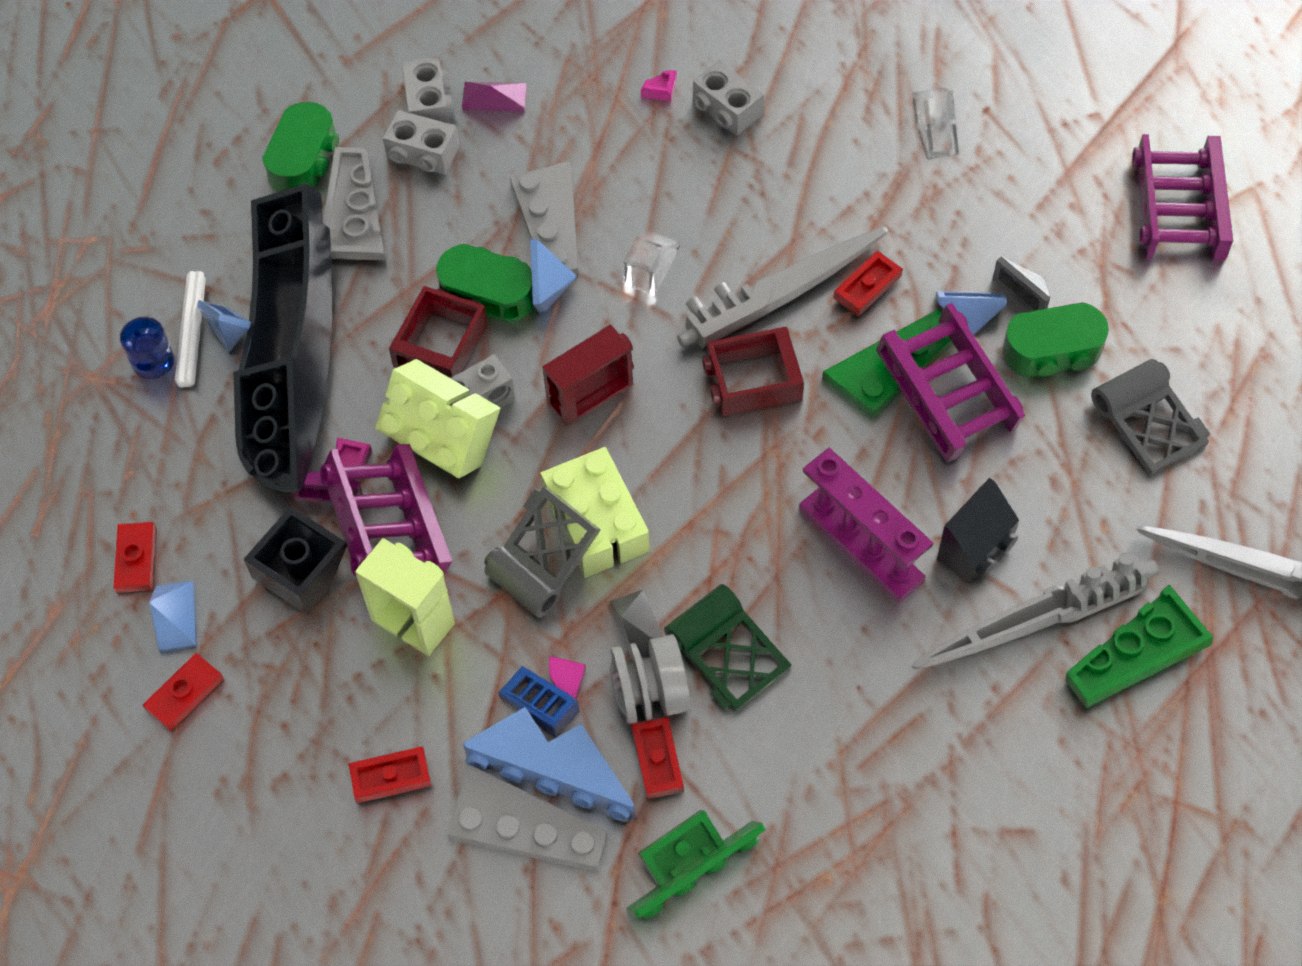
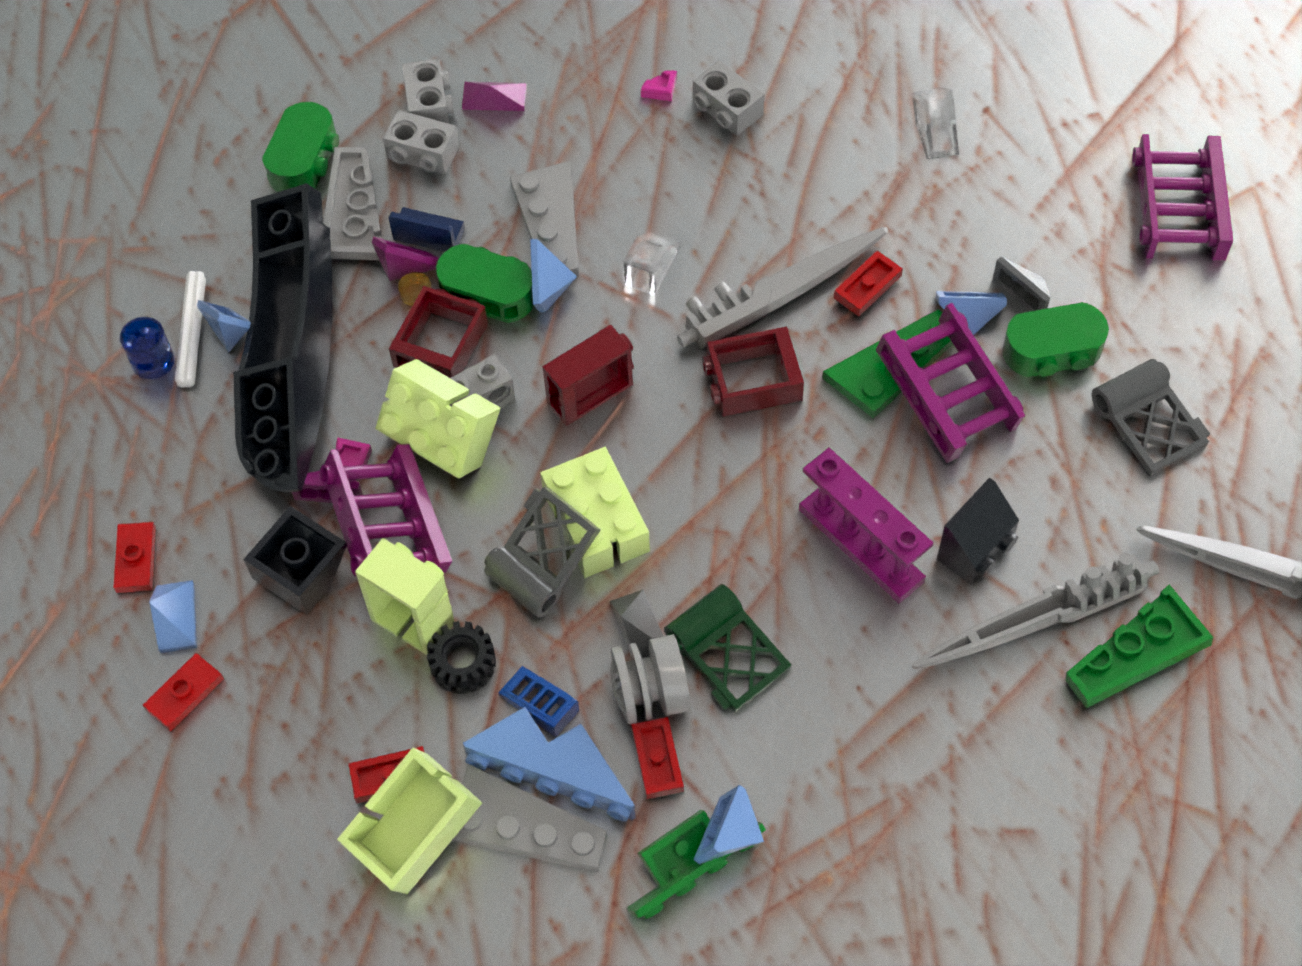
(402, 259): none -> magenta slope
(411, 285): none -> clear yellow tile
(419, 820): none -> yellowish green piece
(425, 229): none -> dark blue panel
(455, 638): none -> black tyre
(567, 675): dark pink tile -> none
(730, 827): none -> medium blue slope

